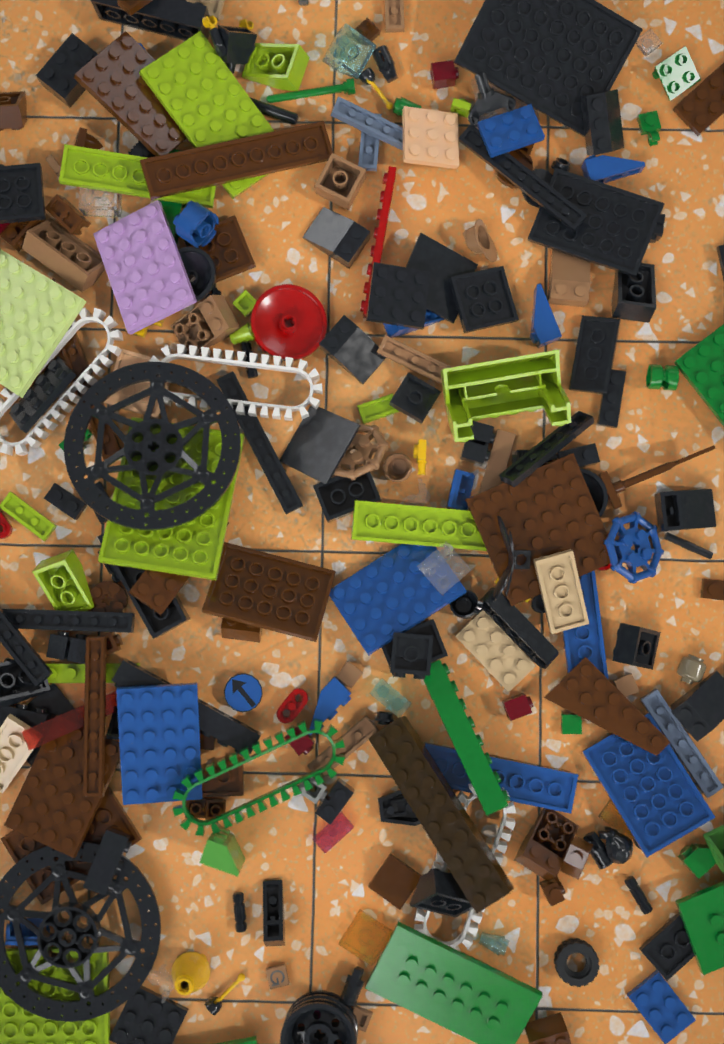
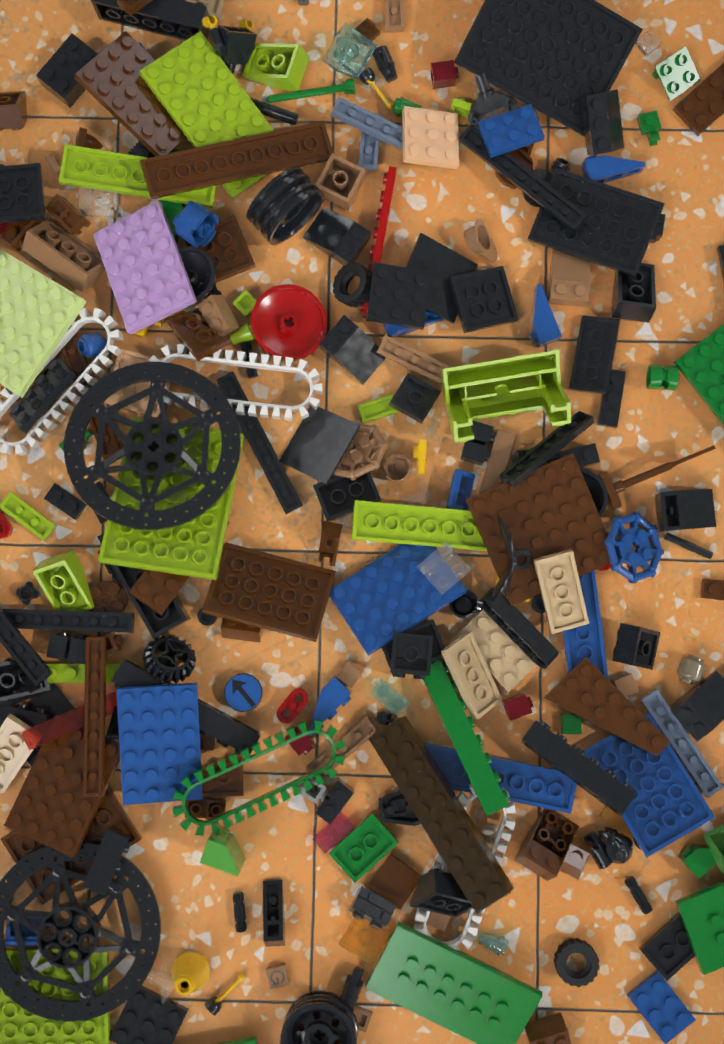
(21, 592): none -> black plate
(91, 344): none -> blue head
(165, 664): none -> black gear
(195, 336): none -> reddish brown wing
(206, 619): none -> black tile
(285, 205): none -> black wheel
(330, 541): none -> reddish brown hinge
(342, 280): none -> black tyre
(363, 847): none -> green plate
(372, 908): none -> black brick
(438, 921): none -> medium nougat tile
(471, 675): none -> tan plate
(553, 891): reddish brown brick -> none
(579, 768): none -> black brick

